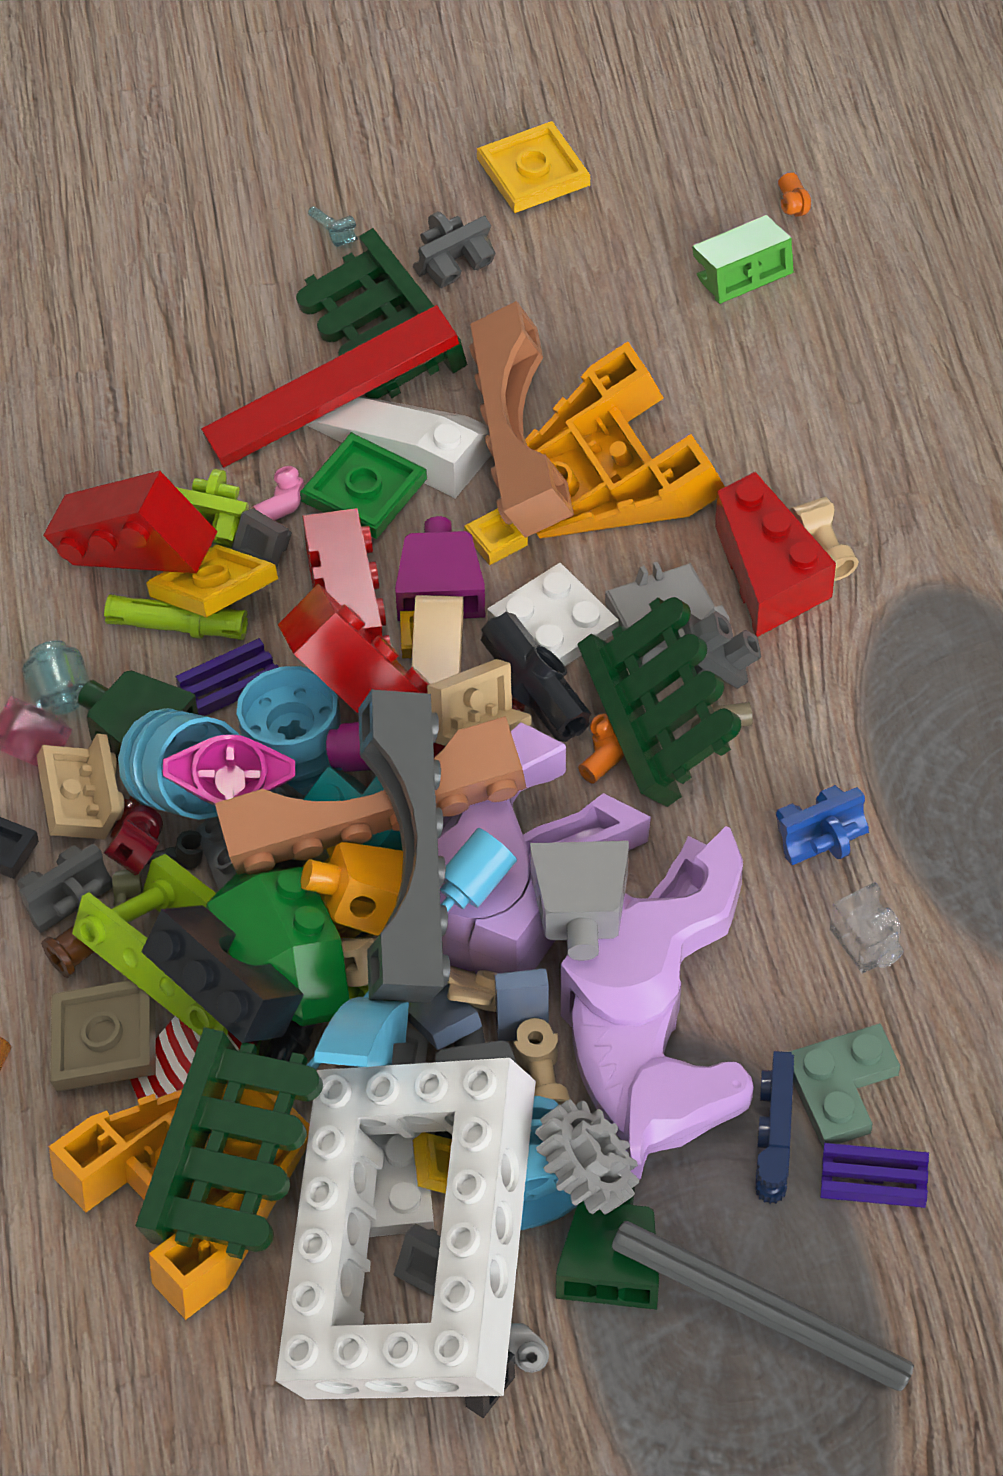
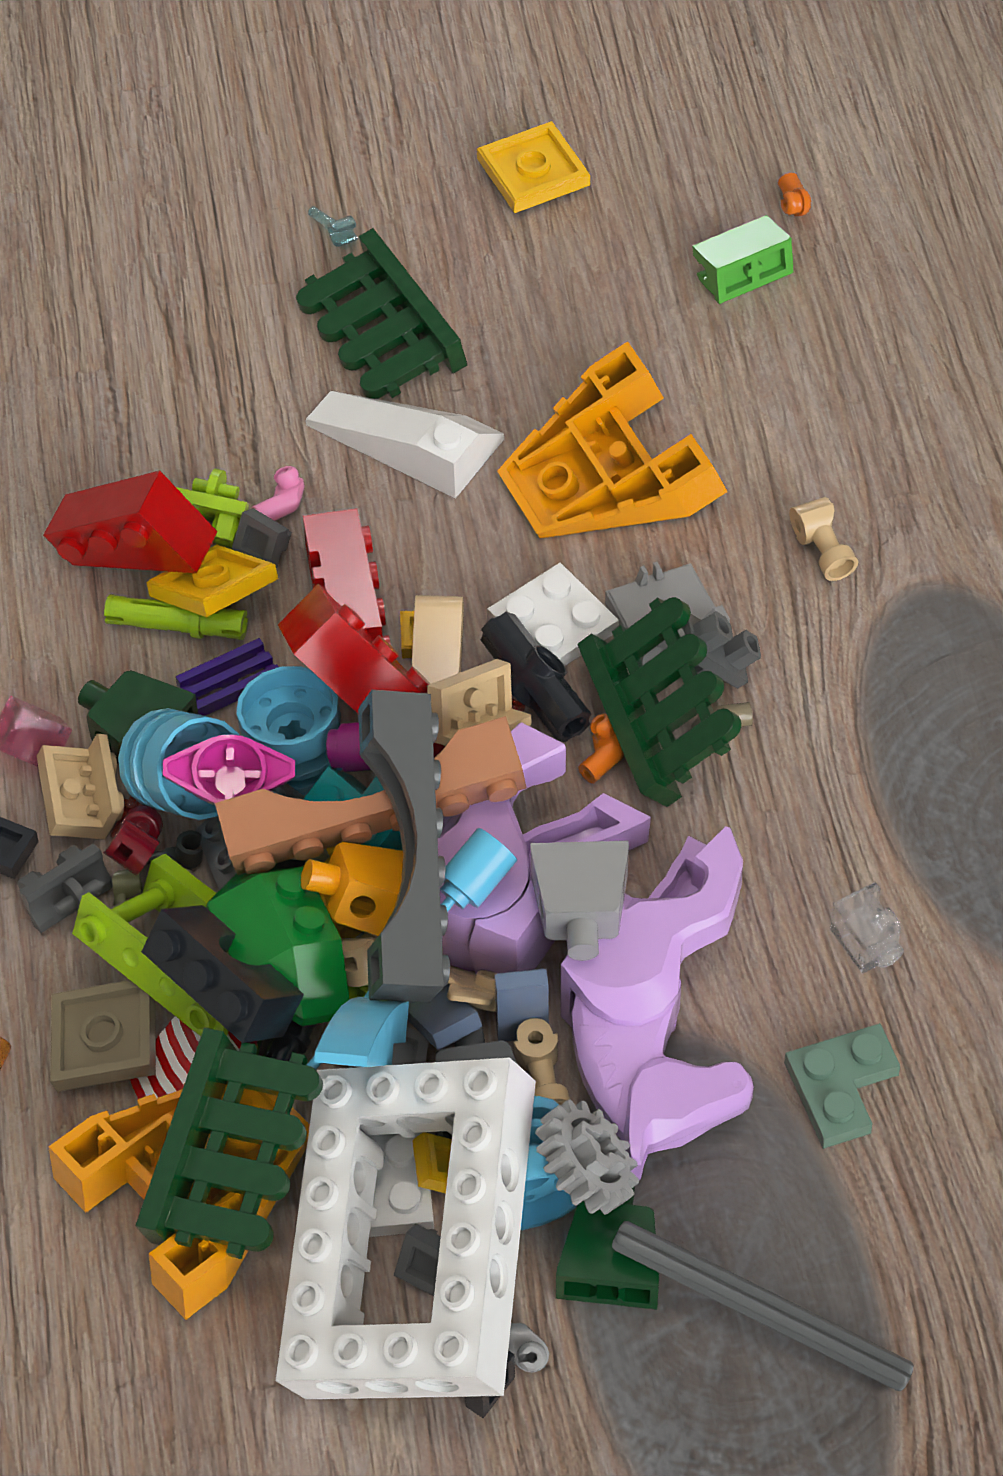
(55, 676): clear light blue head -> none
(66, 952): reddish brown bush -> none
(330, 386): red tile -> none
(364, 479): green plate -> none
(440, 565): magenta torso -> none
(450, 240): dark grey hips -> none
(494, 537): yellow tile -> none
(507, 357): nougat arch -> none
(772, 554): red wedge -> none
(775, 1130): dark blue hinge -> none
(823, 826): blue hips -> none
(874, 1166): dark purple tile -> none

